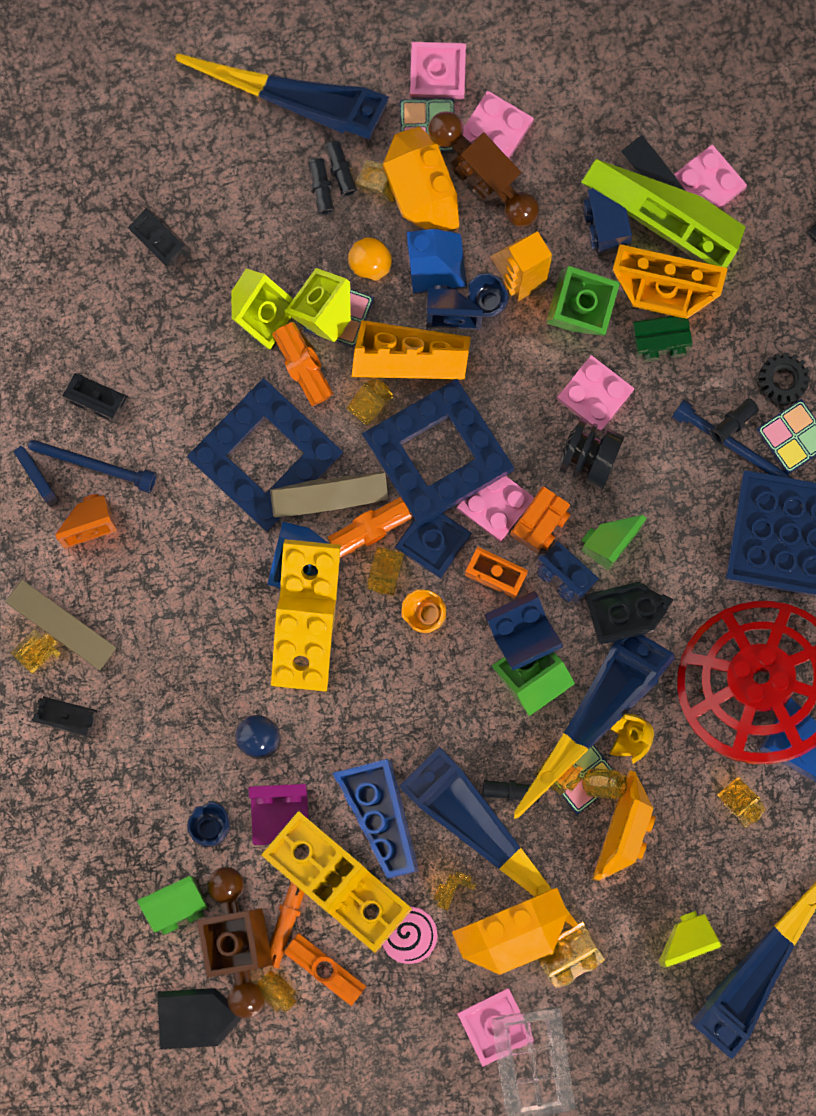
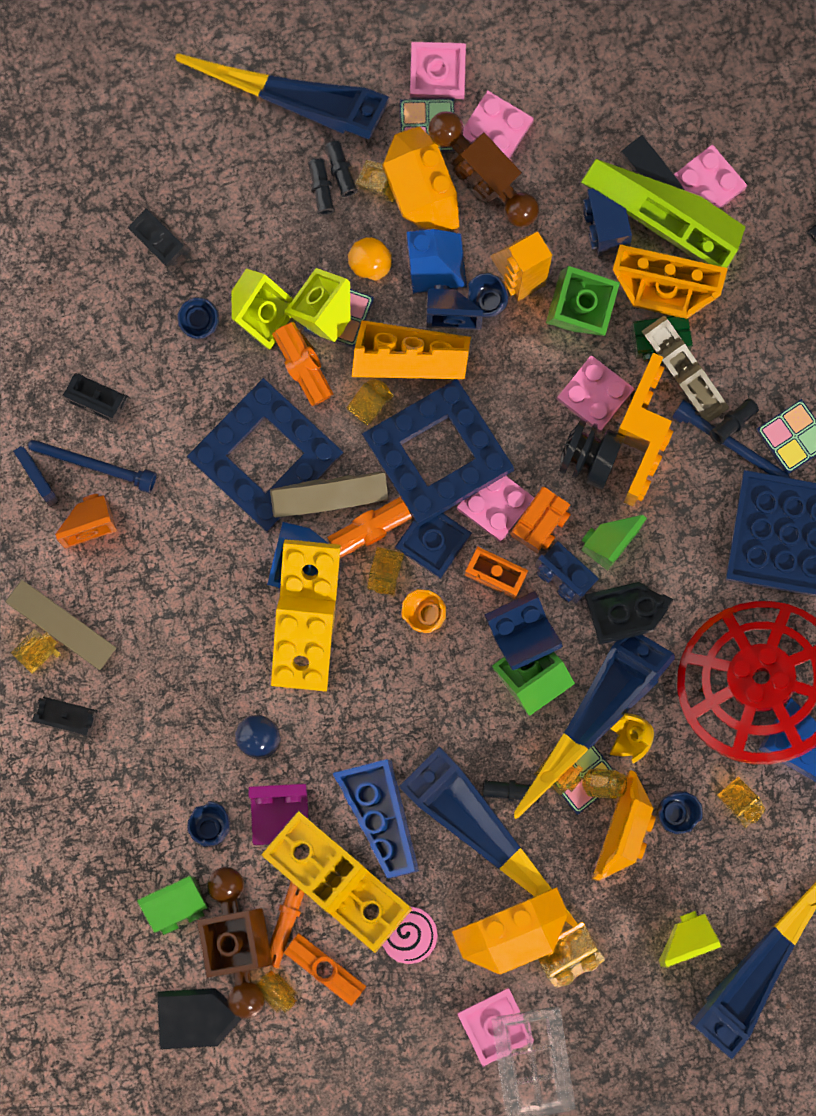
(198, 318): none -> dark blue hair
(446, 892): clear yellow bracket -> none
(645, 431): none -> light orange bracket
(679, 812): none -> dark blue hair
(685, 369): none -> dark tan slope
(787, 363): black tyre -> none

